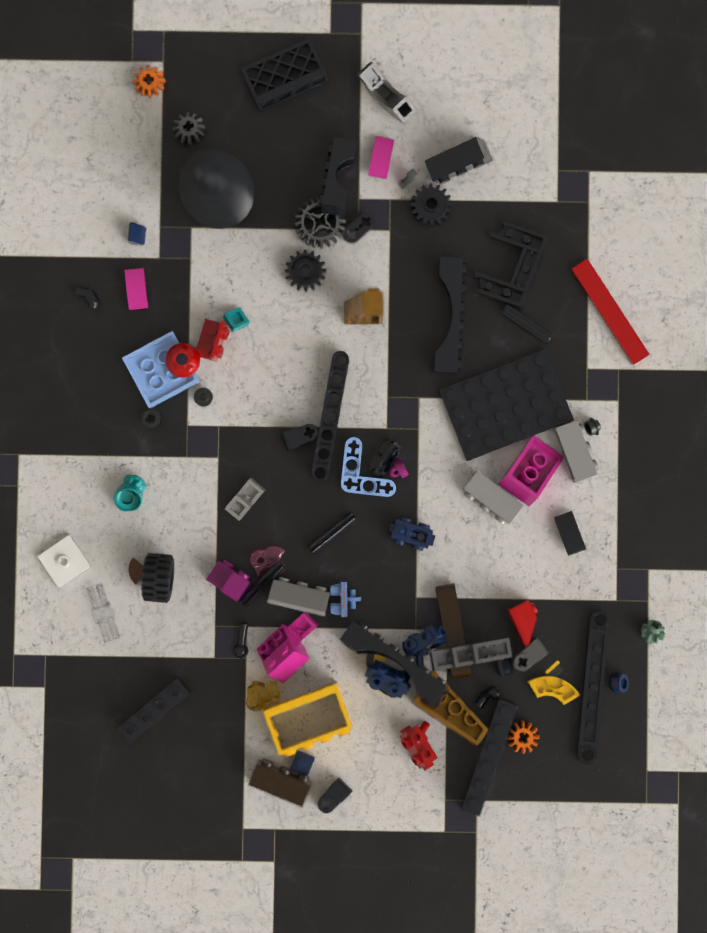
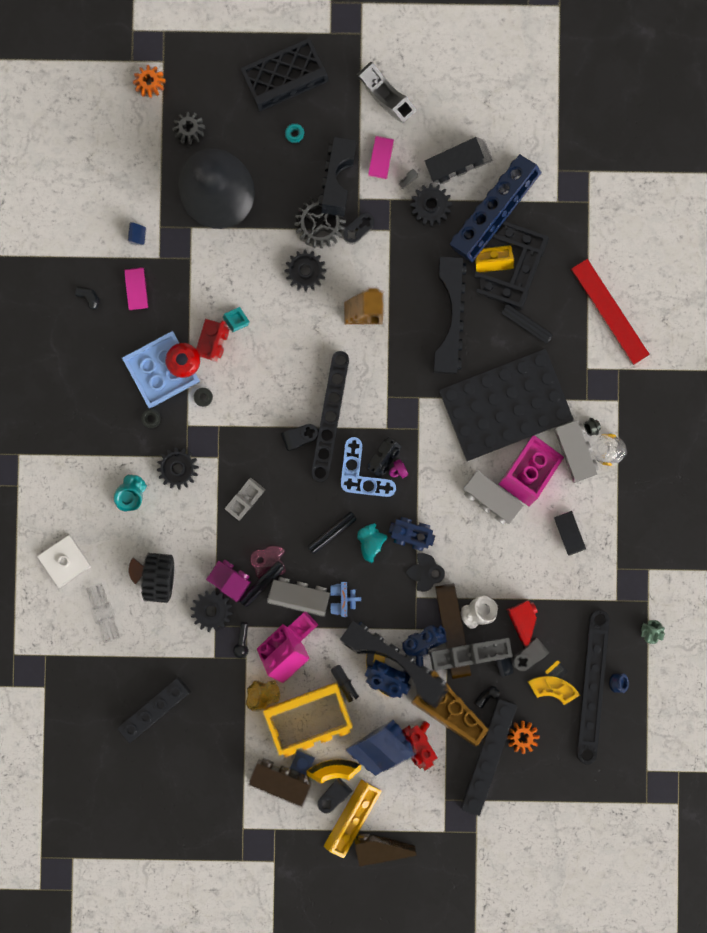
(167, 468): none -> black gear
(201, 611): none -> black gear
(294, 127): none -> teal plate
(333, 769): none -> yellow tile
(344, 683): none -> black axle
(352, 818): none -> yellow slope
(371, 541): none -> teal hair
(377, 849): none -> dark brown slope
(382, 748): none -> dark blue slope
(422, 572): none -> black plate
(479, 612): none -> white hair
(494, 259): none -> yellow slope
(495, 217): none -> dark blue brick
(609, 449): none -> clear hair

